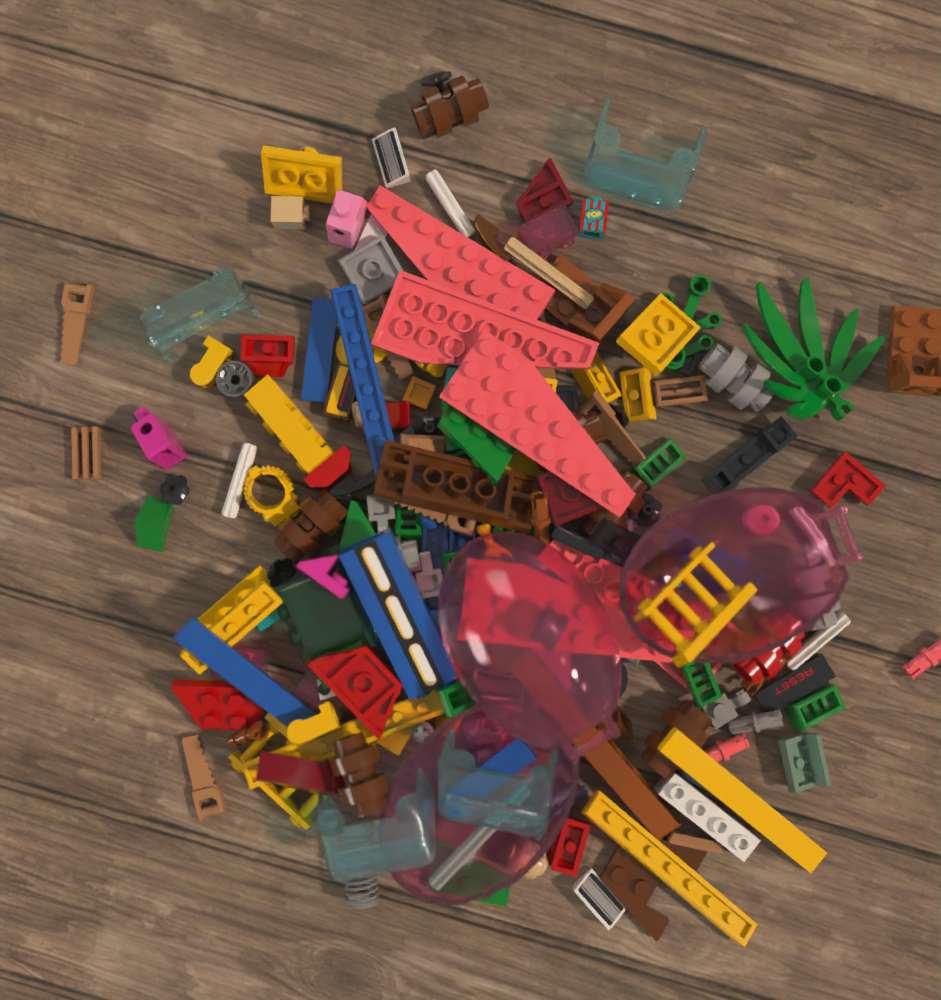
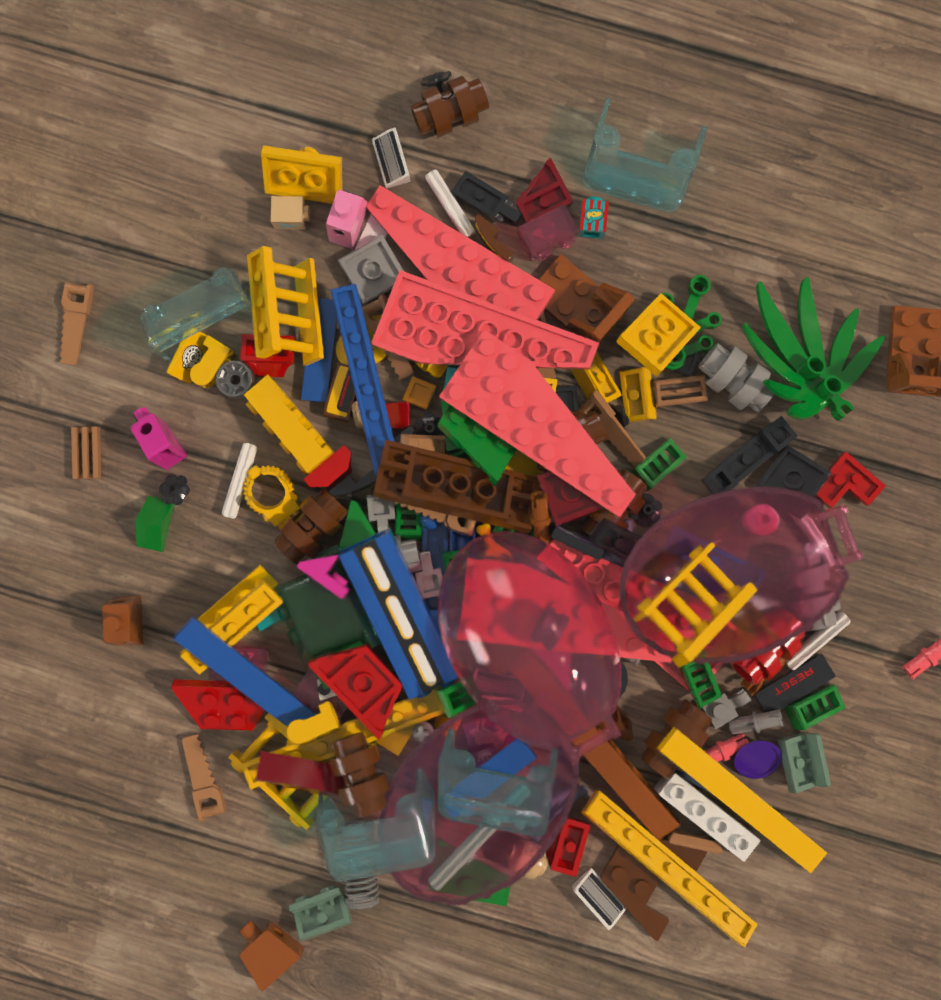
(123, 621): none -> dark orange torso
(186, 356): none -> yellow slope
(247, 735): dark orange piece -> none
(265, 312): none -> yellow fence
(268, 952): none -> dark orange torso
(280, 572): black plant -> none
(320, 913): none -> sand green bracket
(485, 199): none -> black hinge
(548, 273): tan axle -> none
(758, 759): none -> dark purple piece
(795, 472): none -> black tile

